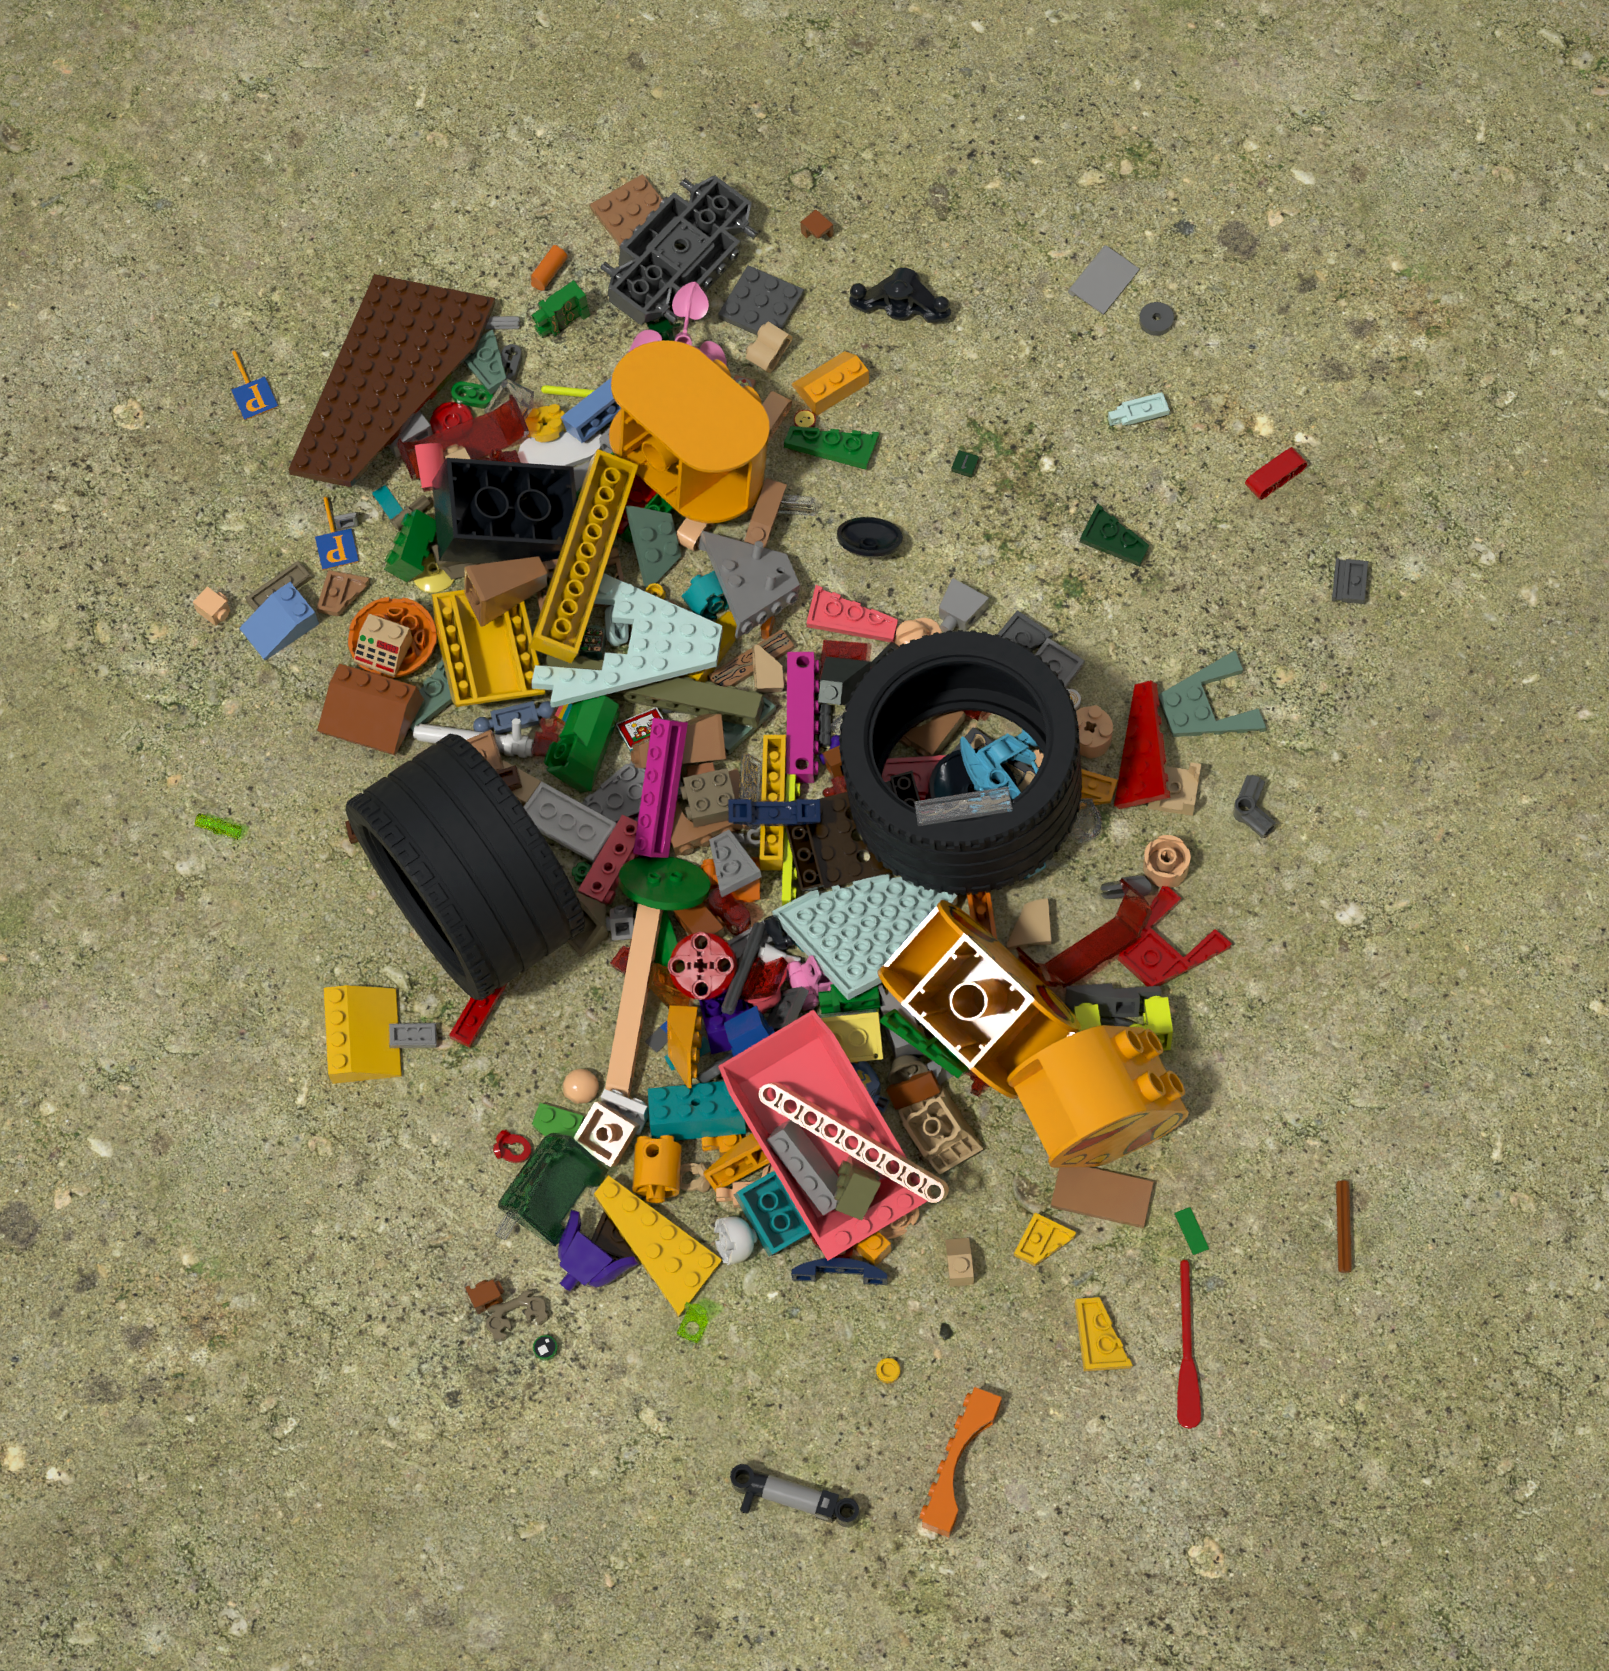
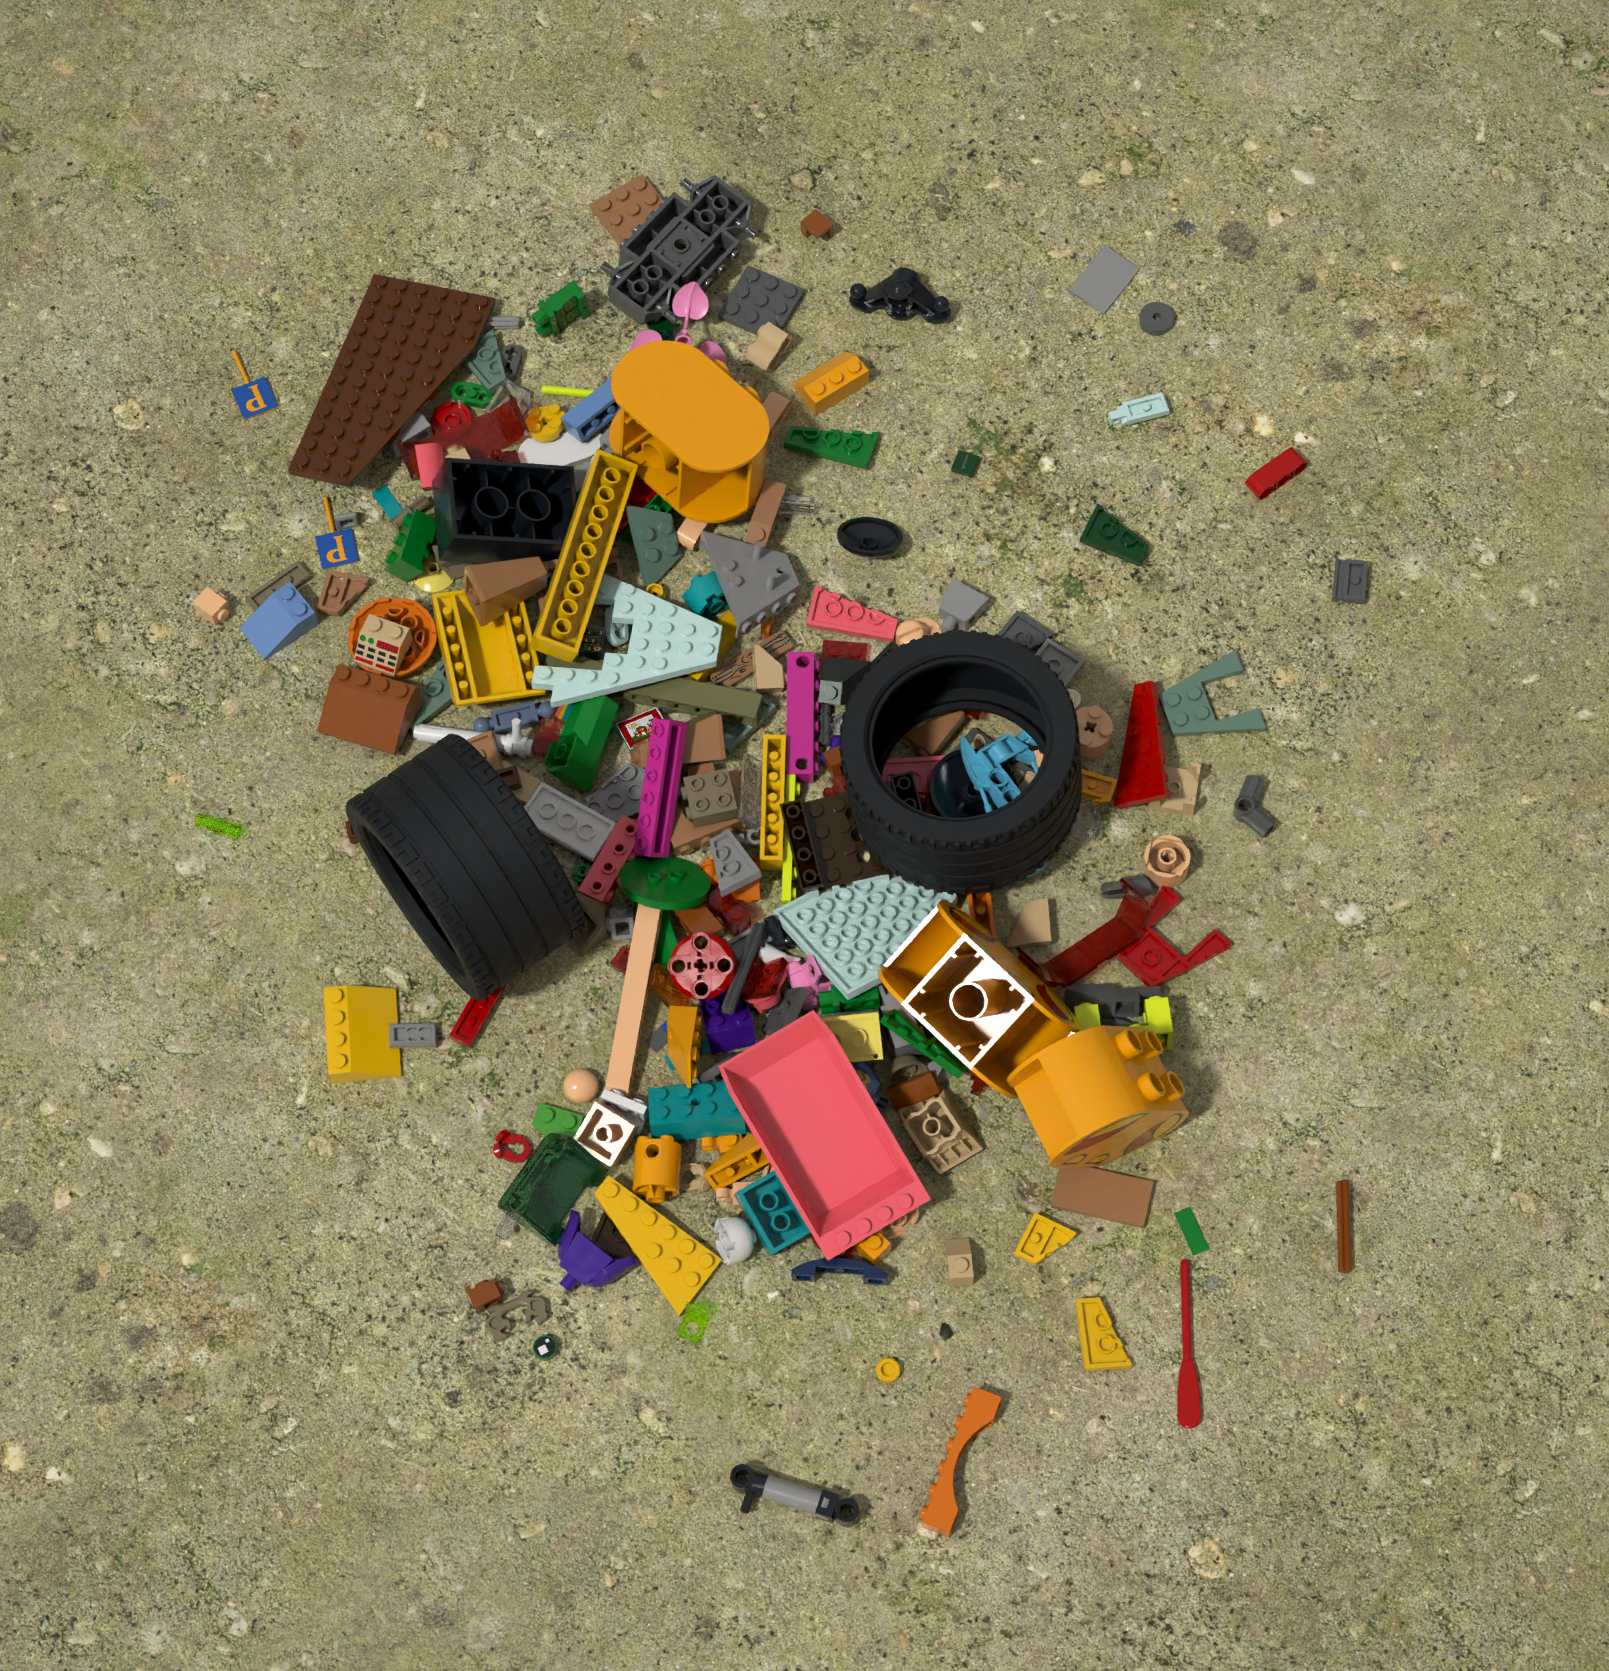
(548, 268): orange brick -> none
(747, 1030): blue plate -> none
(774, 813): dark blue slope -> none
(804, 418): light yellow tile -> none
(805, 1164): light grey brick -> none
(856, 1187): olive wedge -> none
(865, 1142): light nougat beam -> none
(963, 806): clear tile -> none

